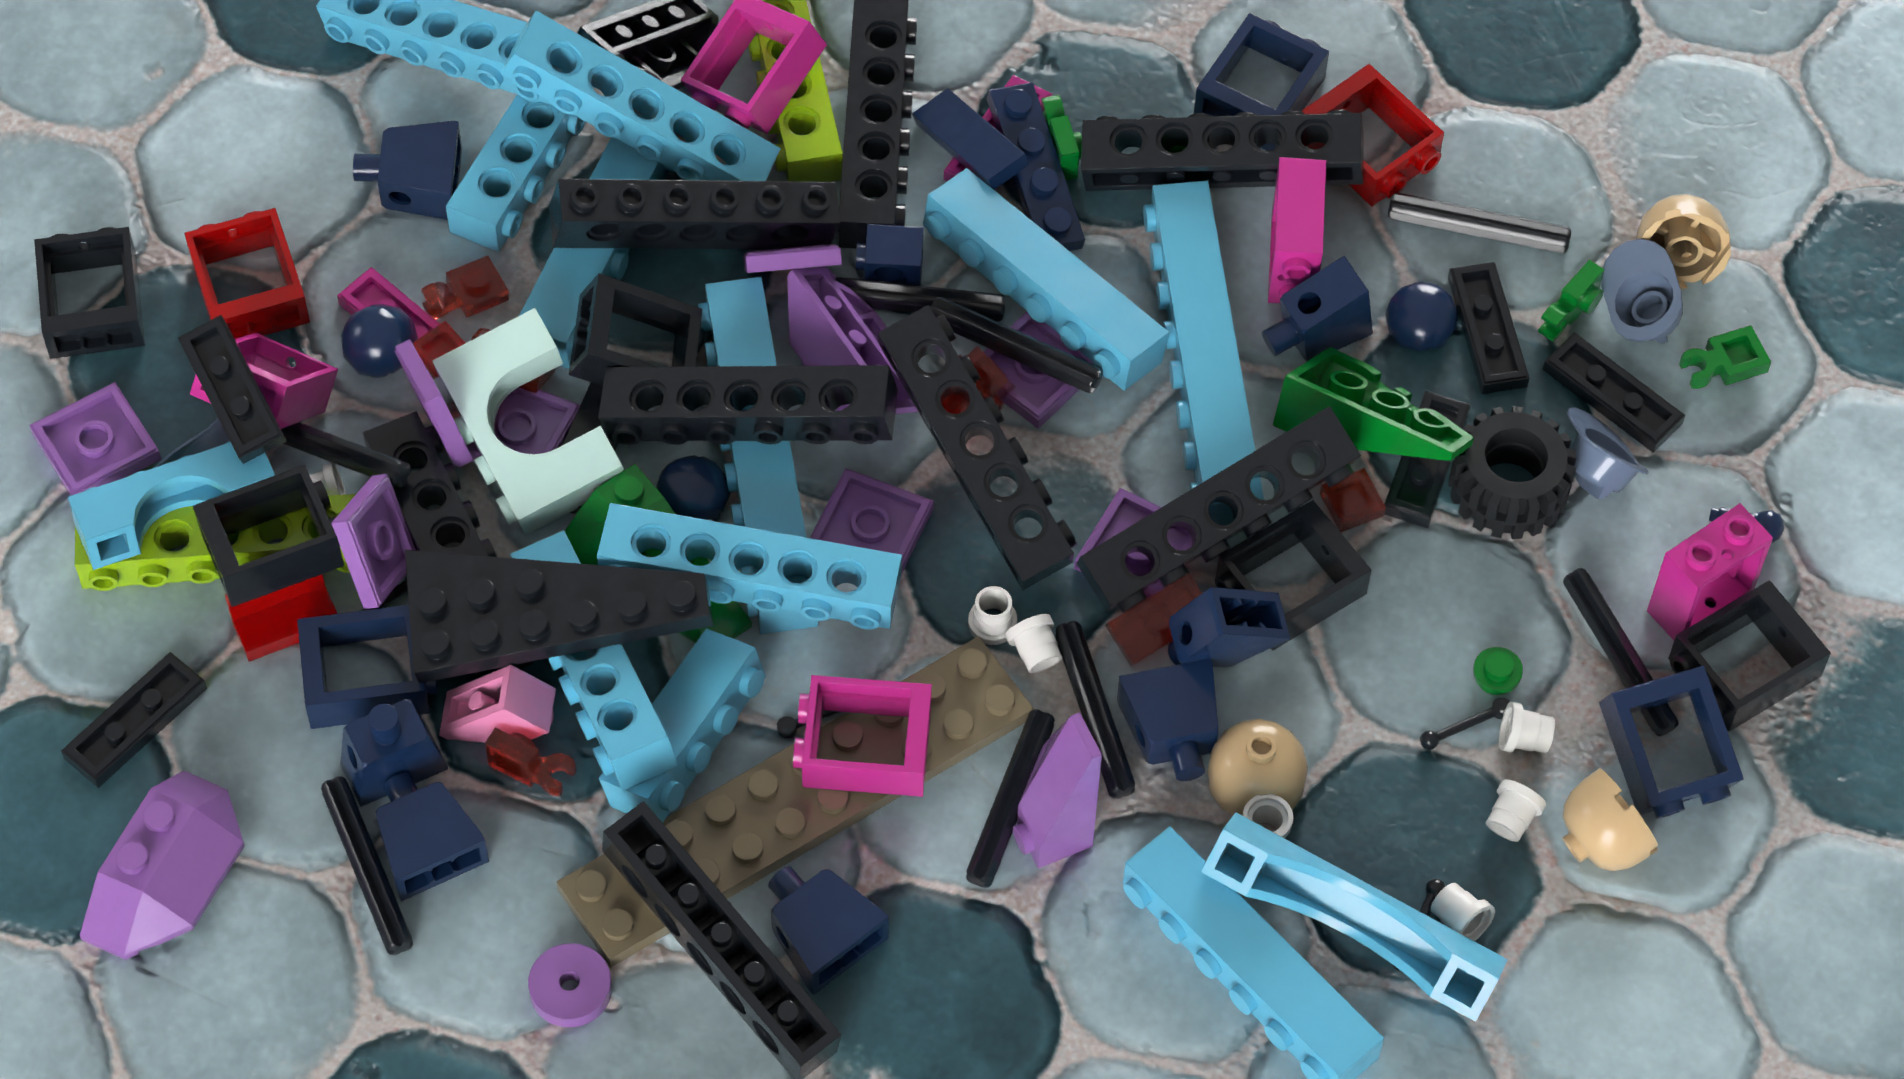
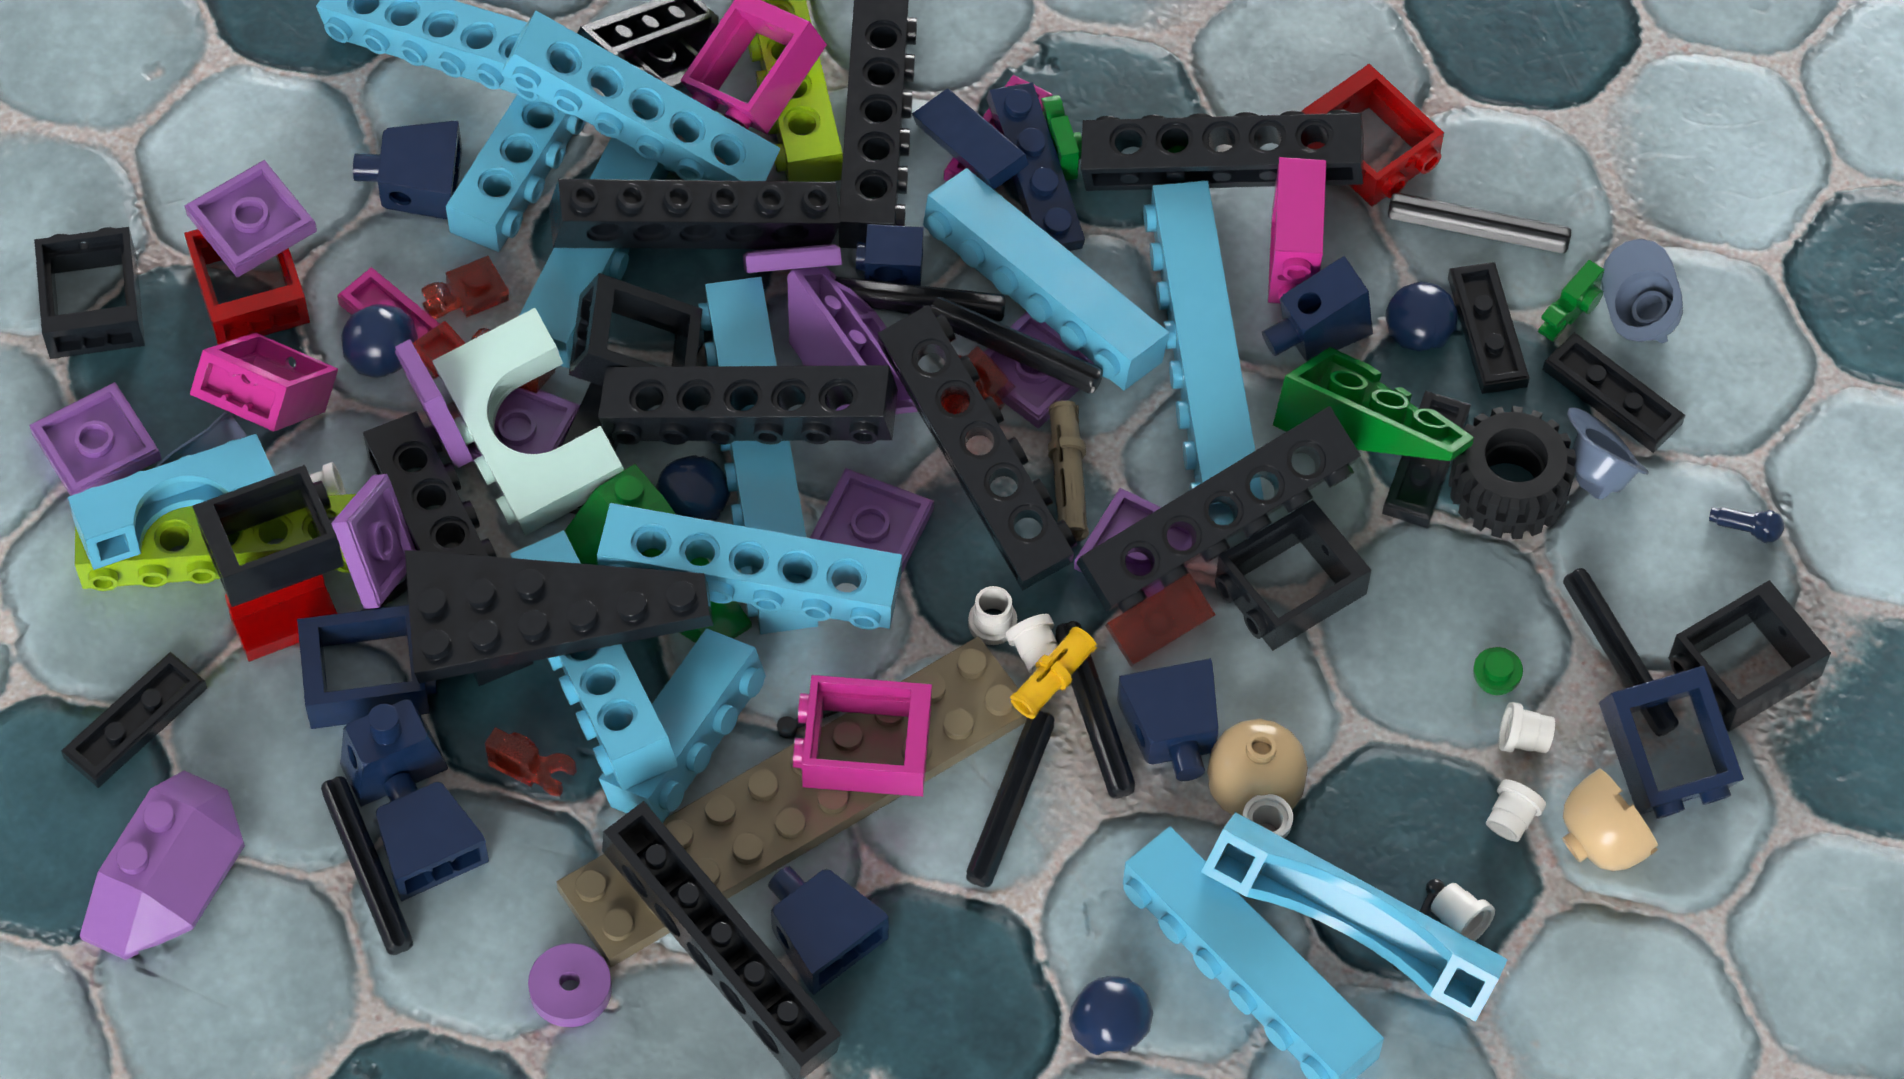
(232, 389): black tile -> none
(250, 218): none -> medium lavender tile
(346, 453): black axle -> none
(499, 700): bright pink slope -> none
(1053, 672): none -> yellow pin
(1061, 796): medium lavender wedge -> none
(1067, 453): none -> dark tan pin
(1111, 1015): none -> dark blue hair
(1227, 627): dark blue torso -> none
(1276, 43): dark blue window -> none
(1353, 501): clear red plate -> none
(1430, 739): black hinge -> none
(1691, 235): tan cylinder -> none
(1712, 566): dark pink window -> none
(1731, 355): green plate -> none

